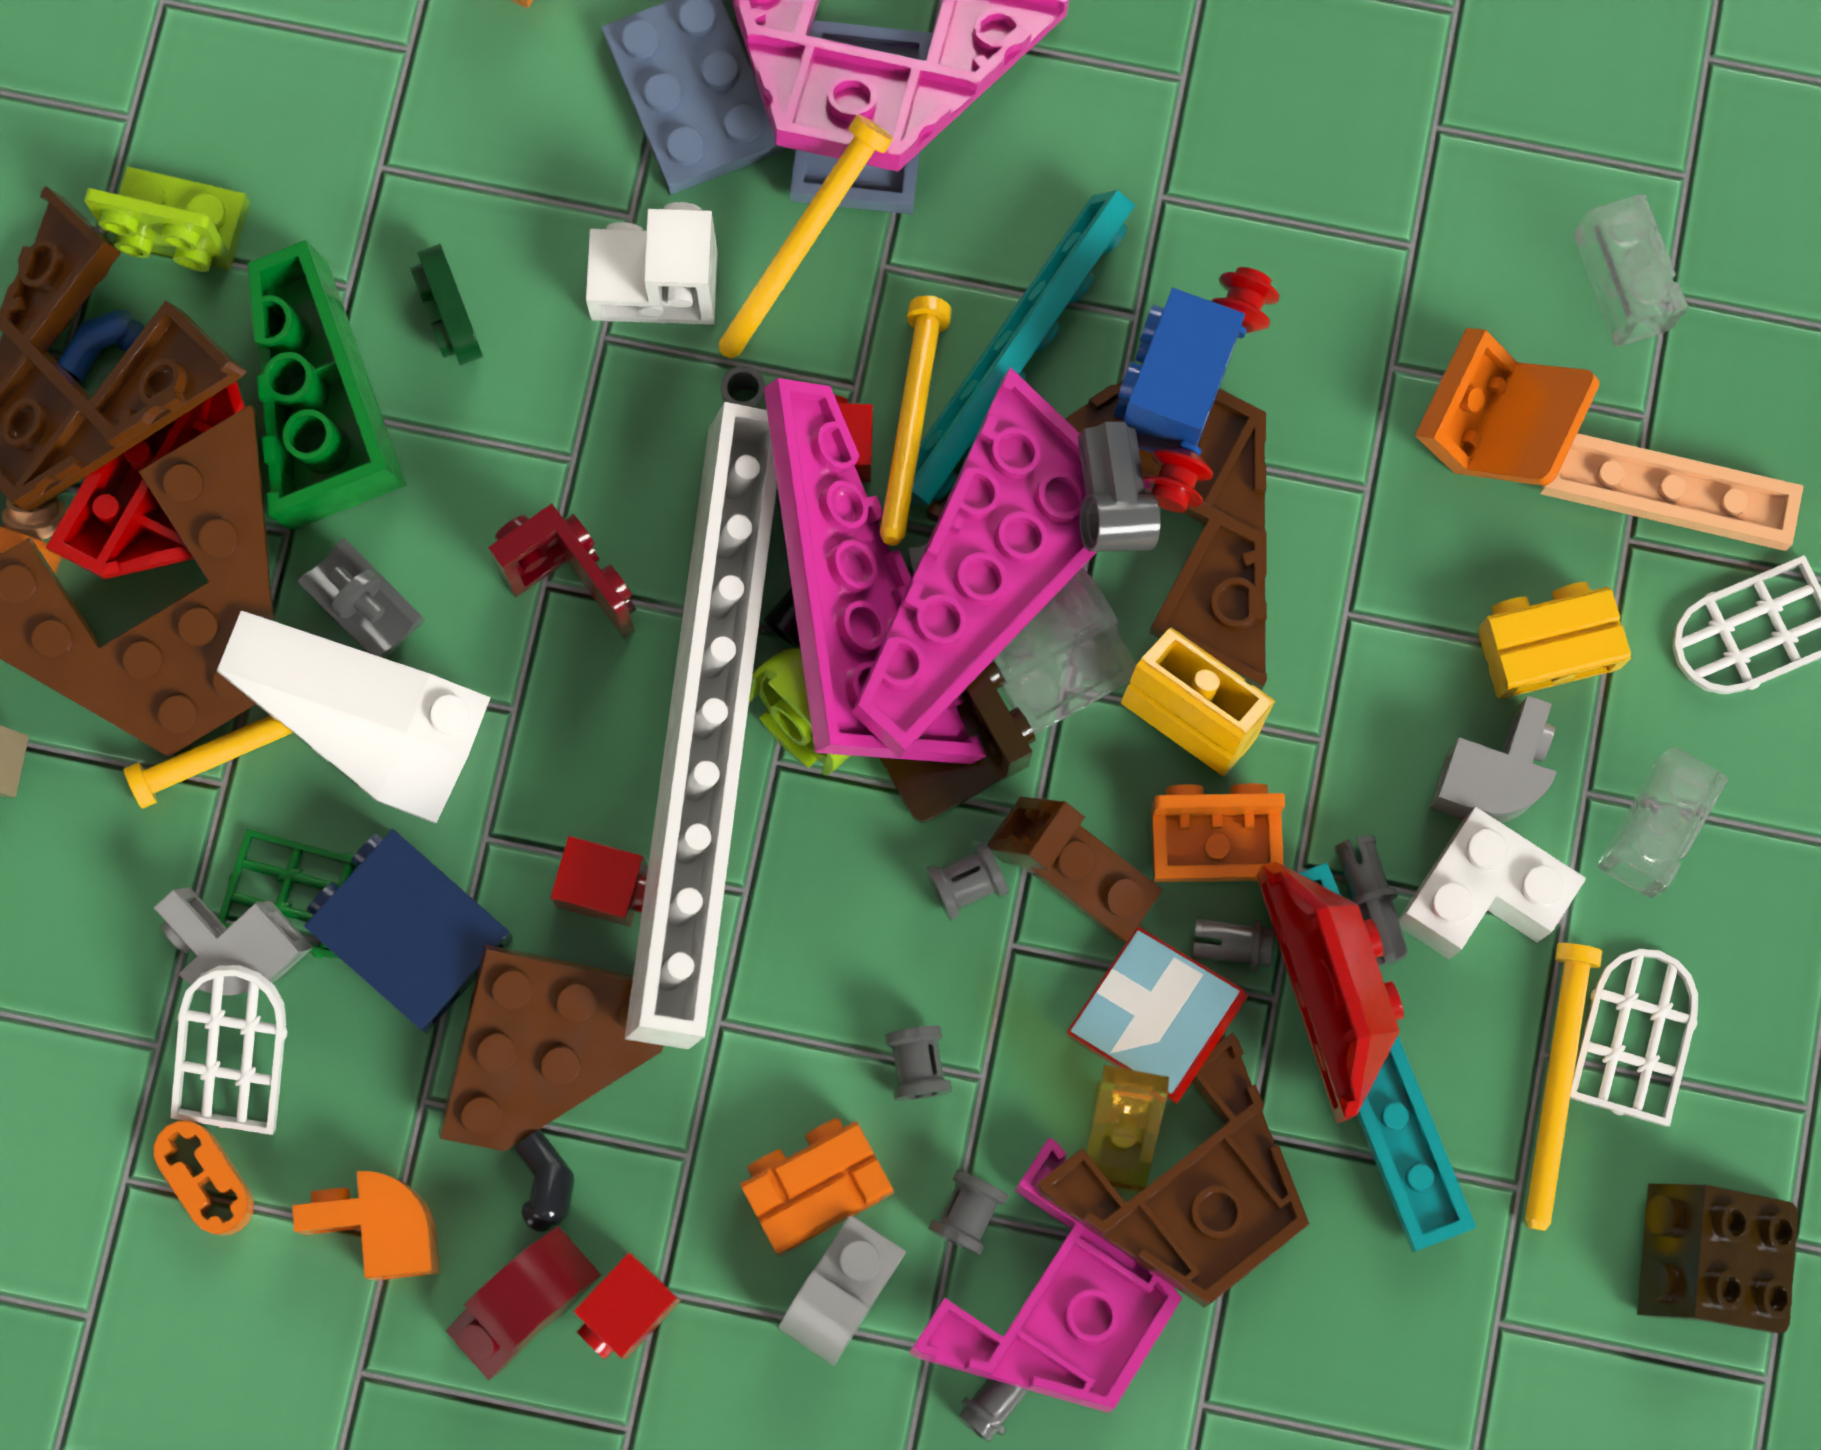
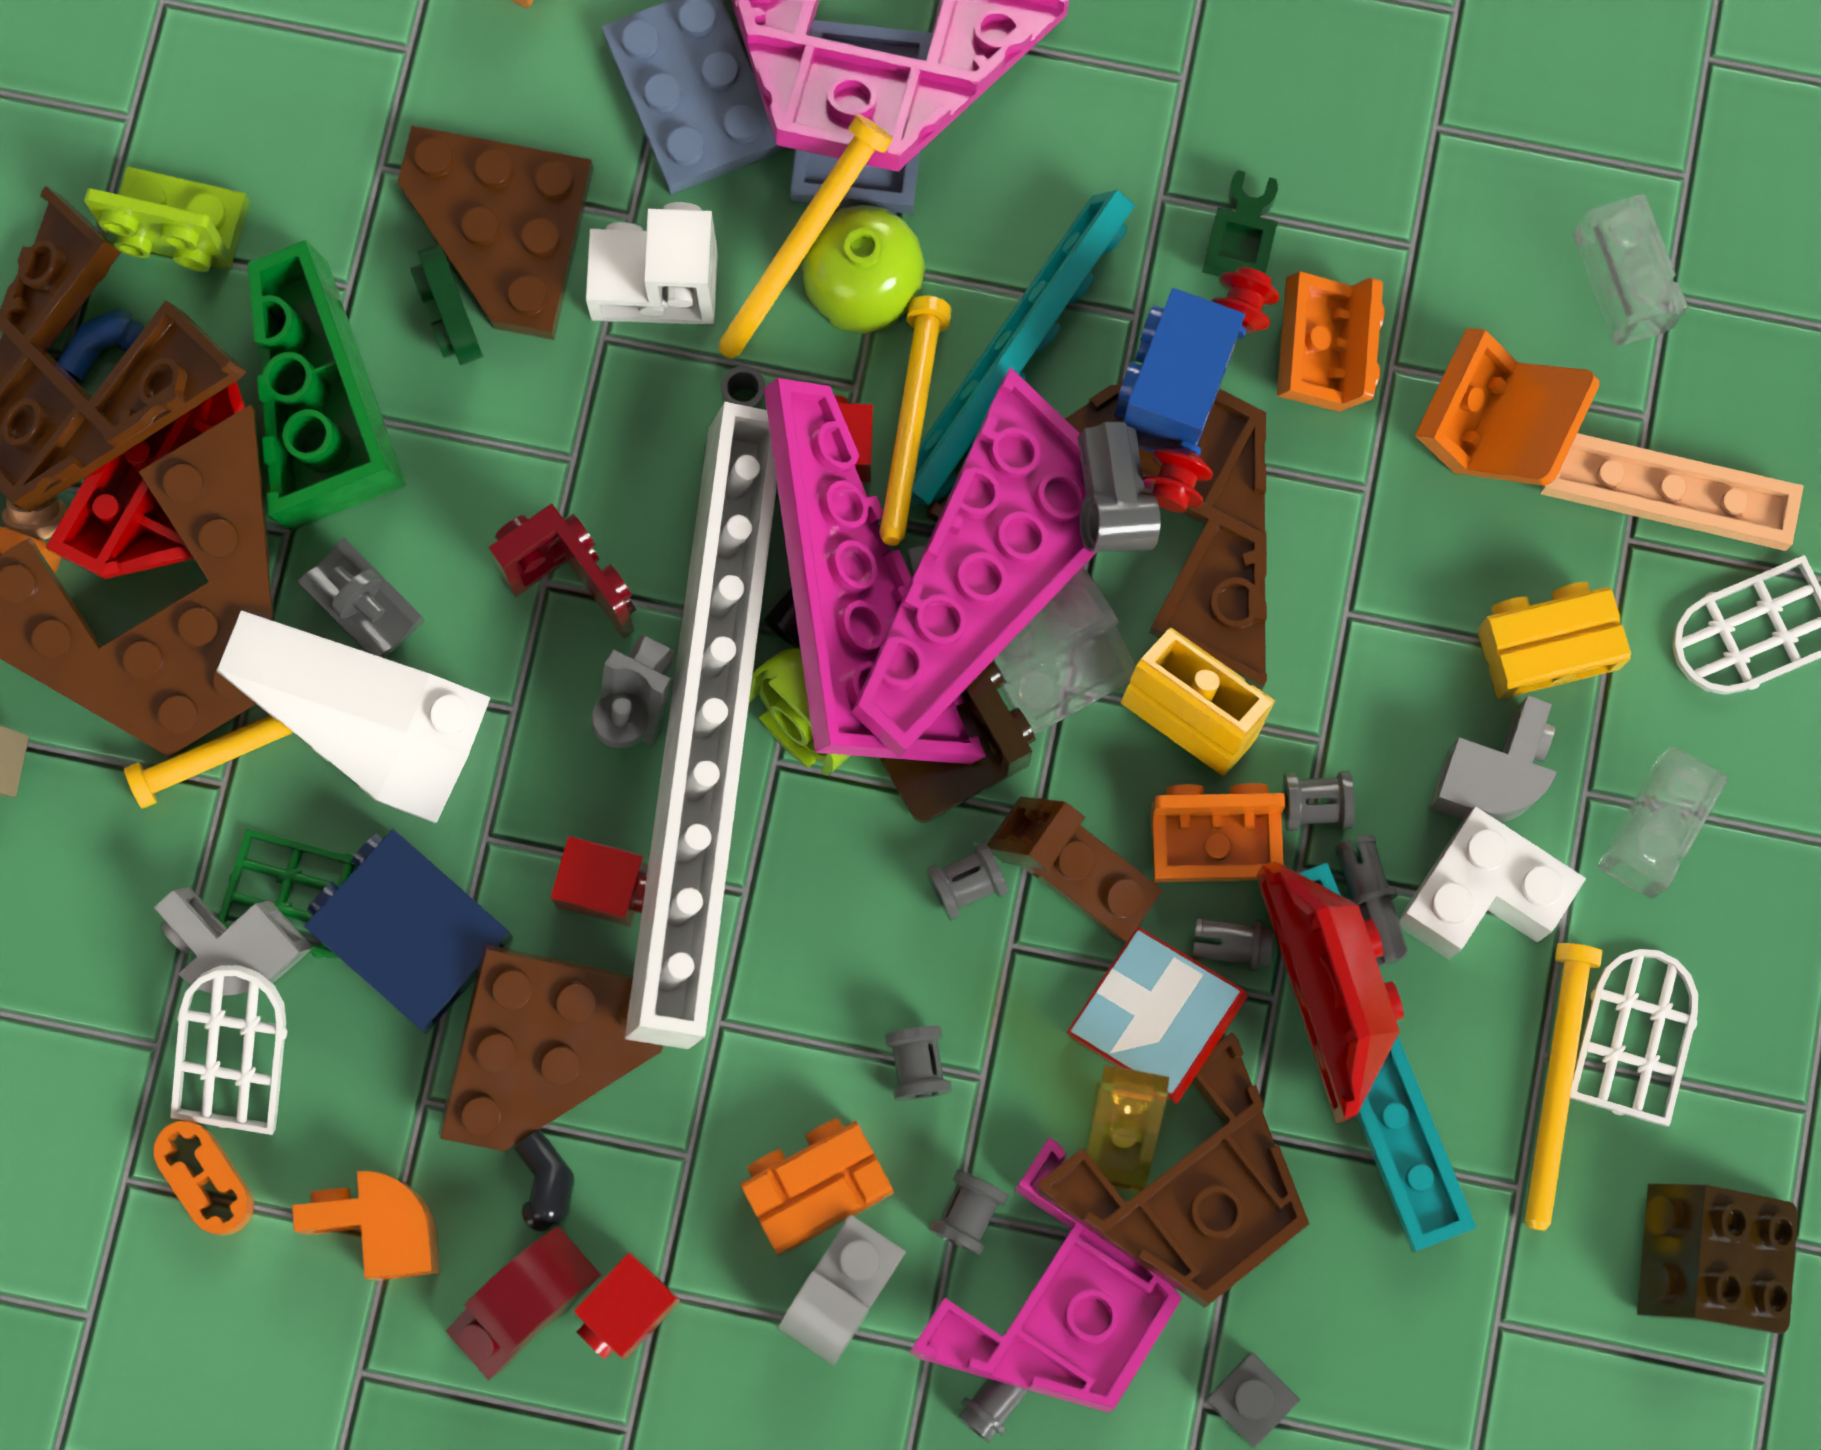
(502, 220): none -> reddish brown plate
(633, 695): none -> dark grey hips
(864, 269): none -> lime cylinder
(1242, 235): none -> dark green plate
(1252, 1399): none -> dark grey plate
(1330, 341): none -> orange bracket
(1338, 789): none -> dark grey bush

